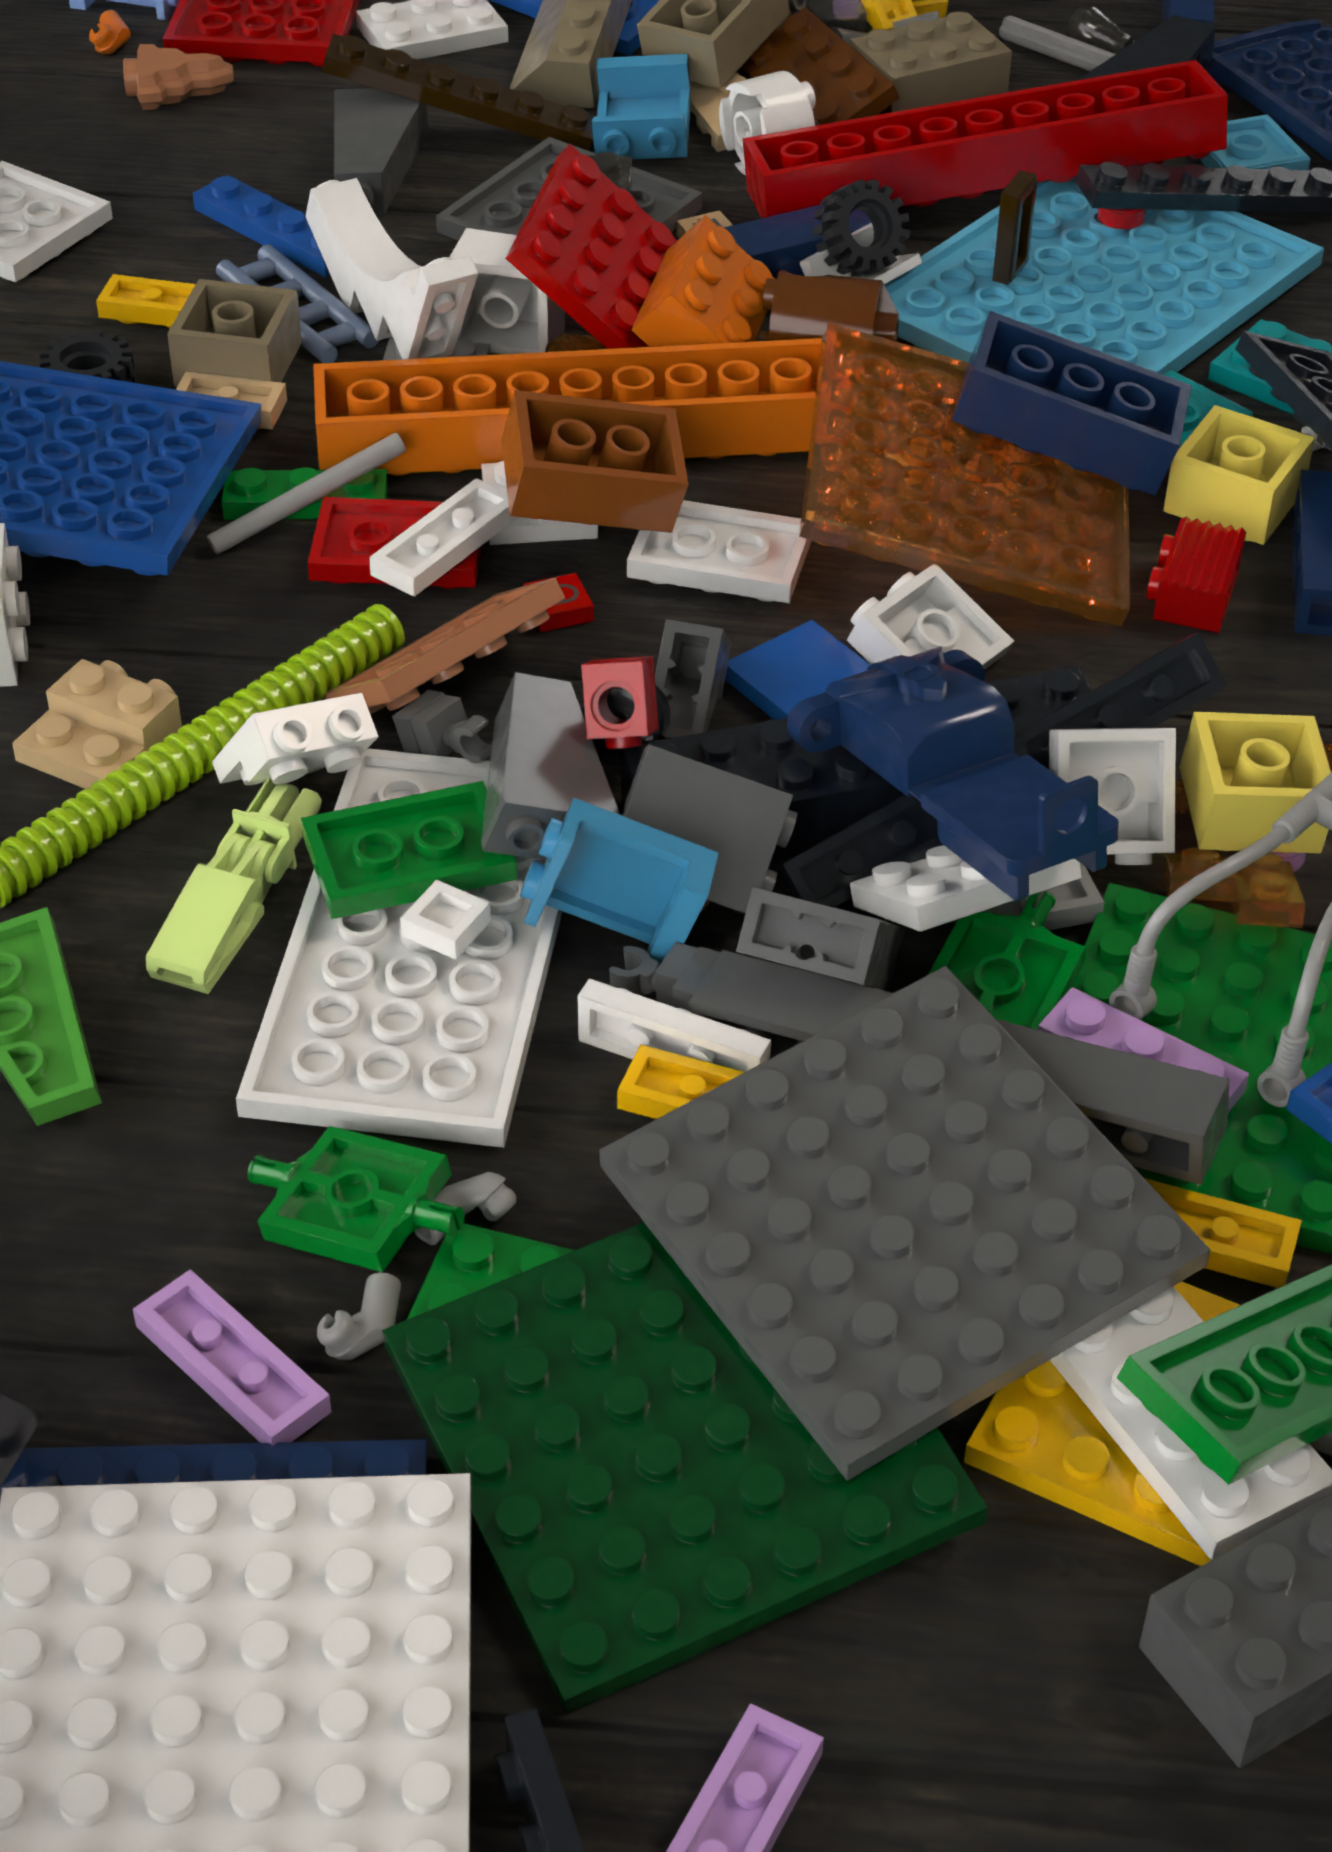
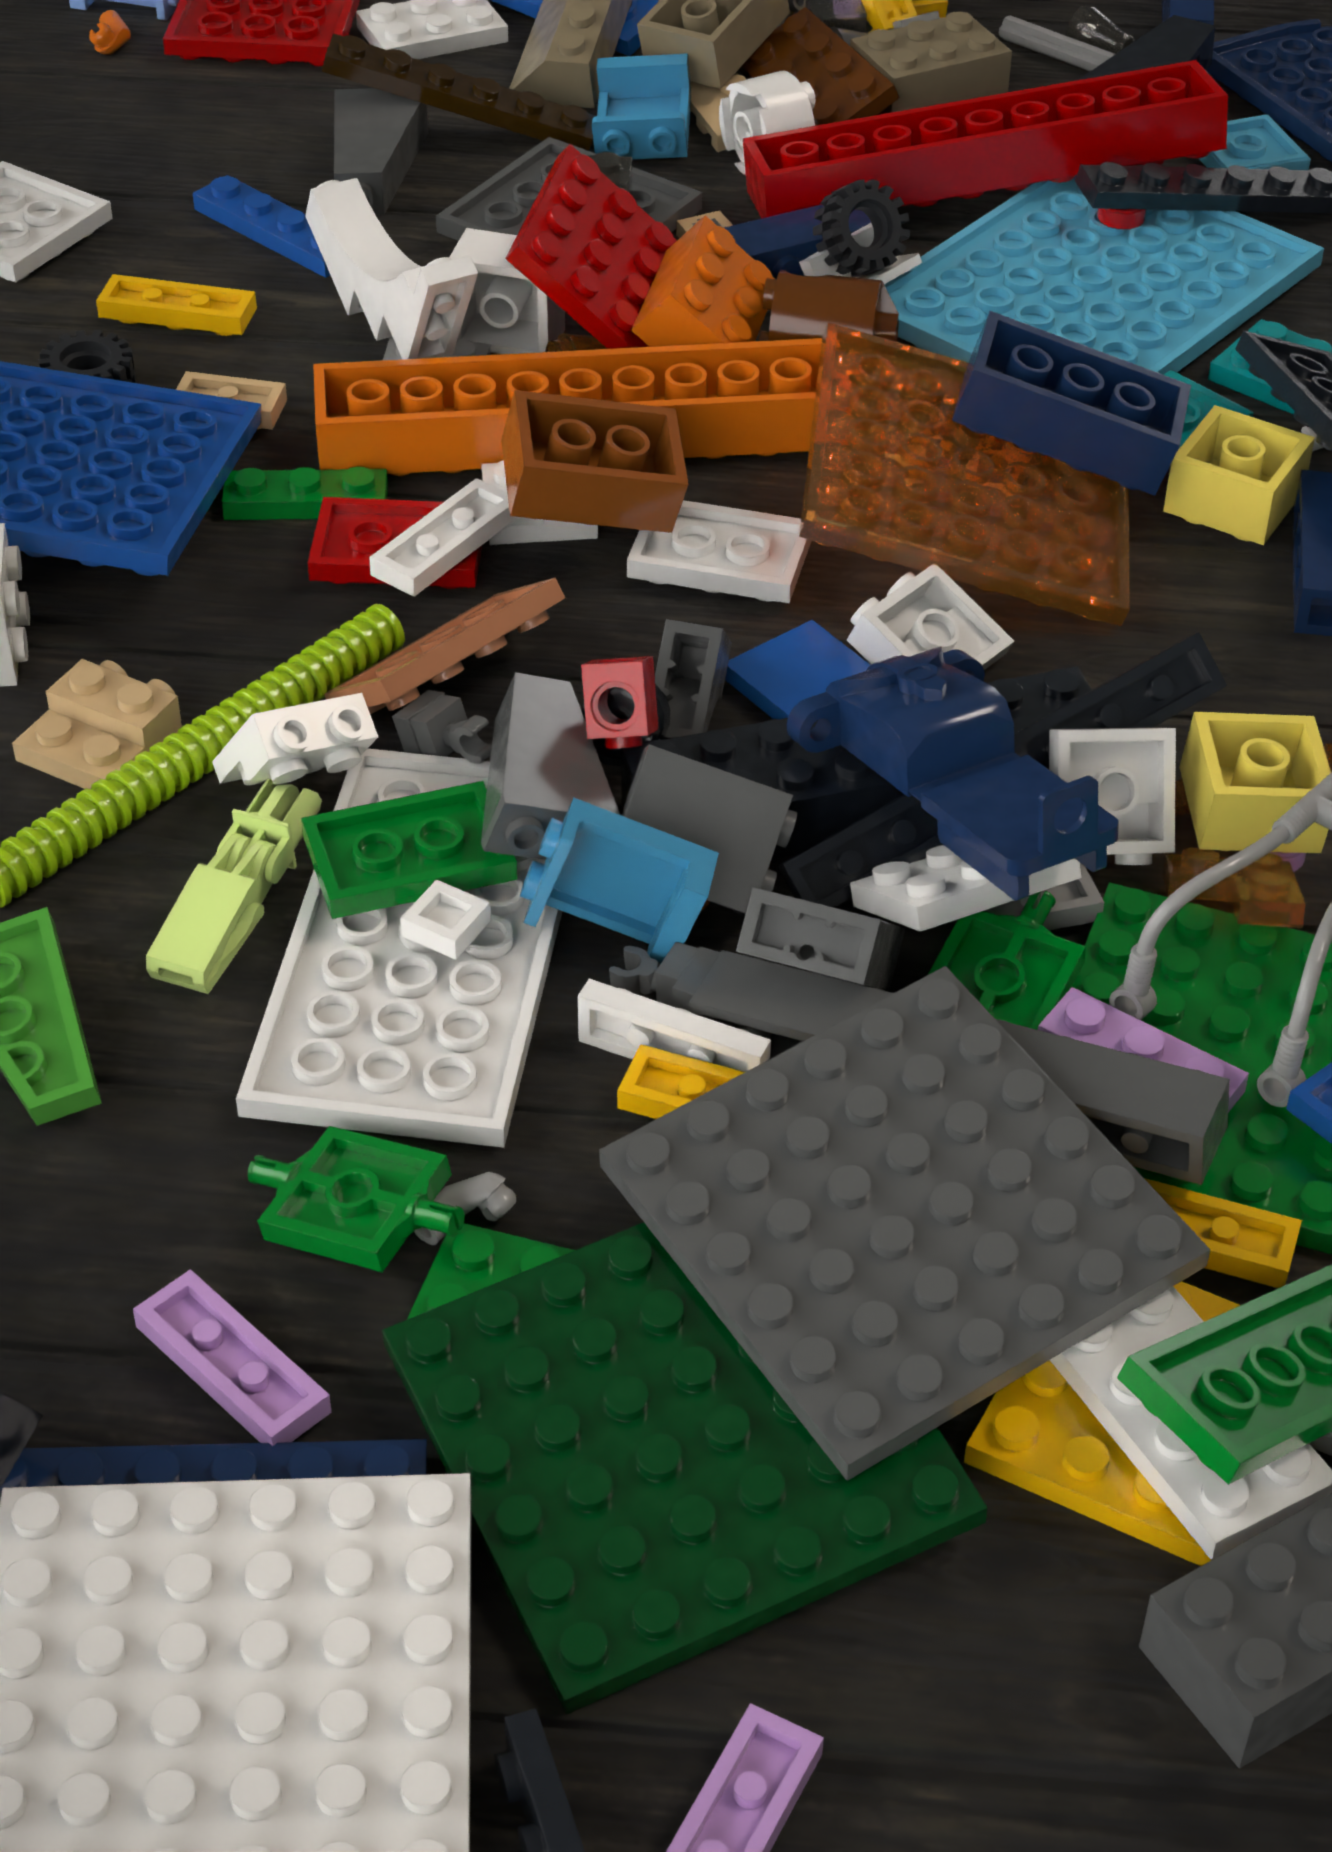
(171, 76): nougat rock -> none
(235, 331): dark tan brick -> none
(306, 493): light grey bar -> none
(322, 305): sand blue bar -> none
(354, 1335): light grey arm -> none
(572, 610): red tile -> none
(1014, 227): dark brown tile -> none
(1196, 574): red brick -> none

